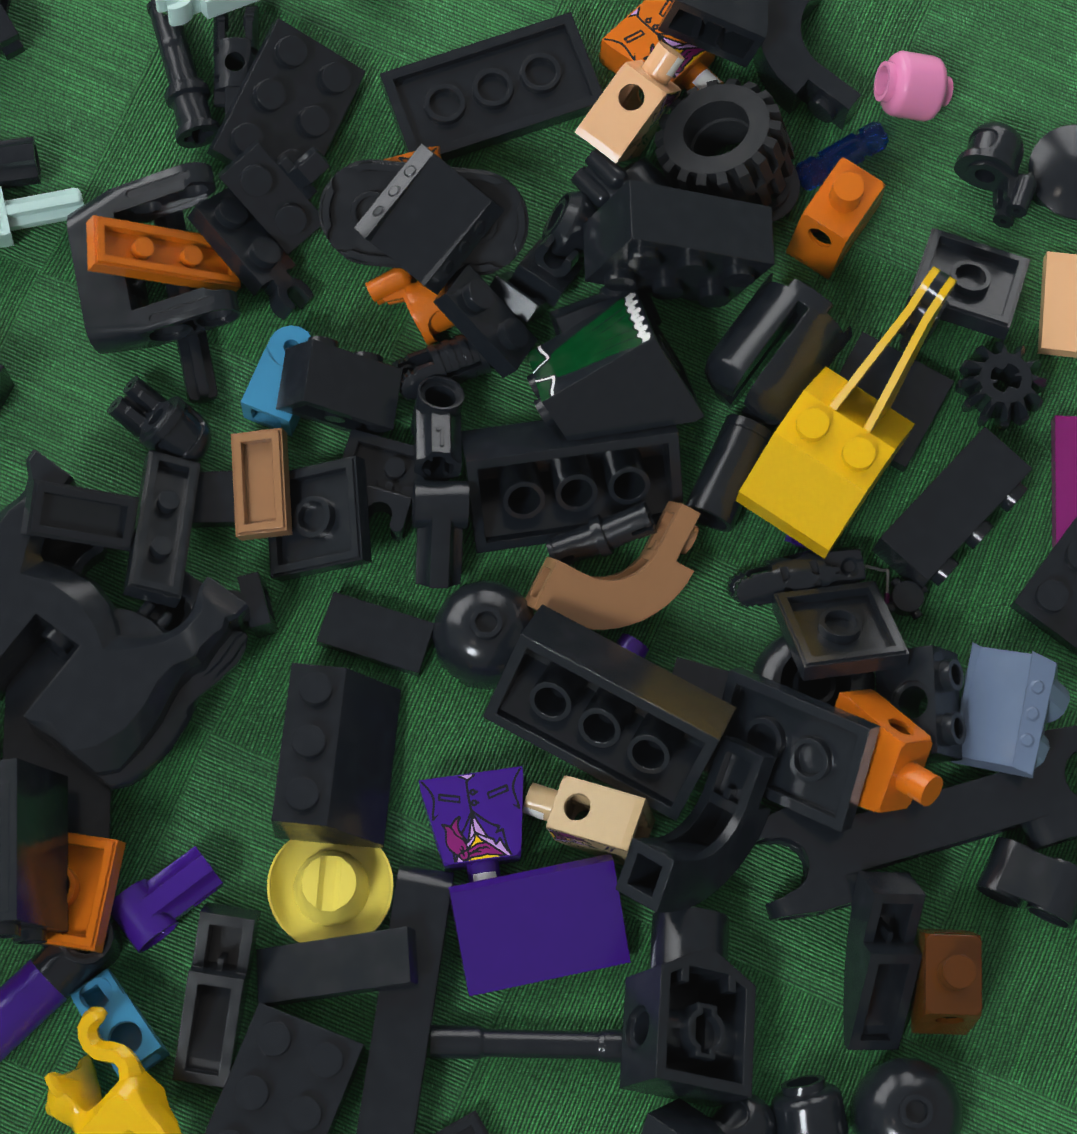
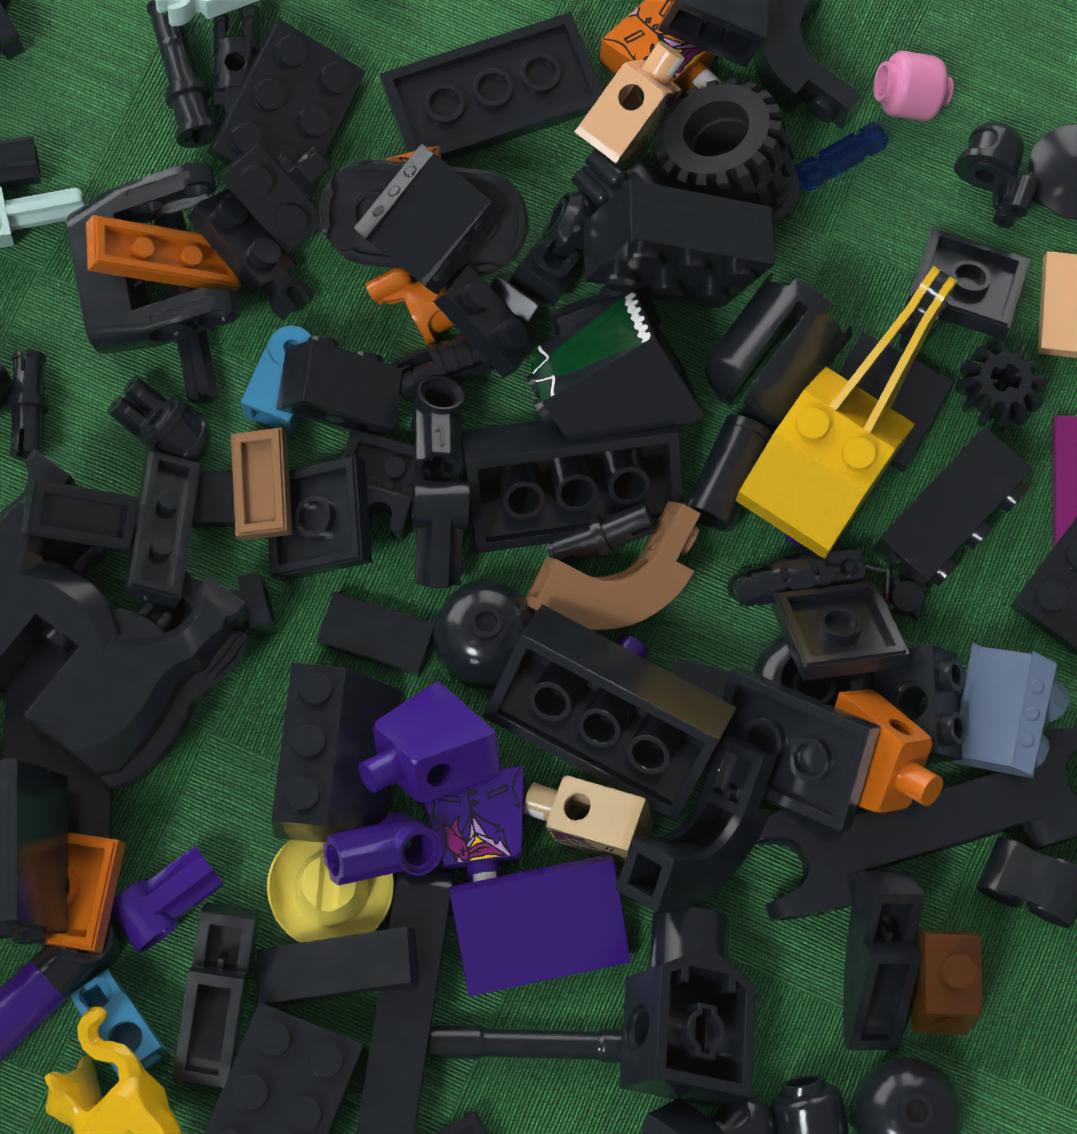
(27, 404): none -> black pin
(380, 850): none -> dark purple piece
(431, 747): none -> dark purple torso
(841, 212): orange torso -> none

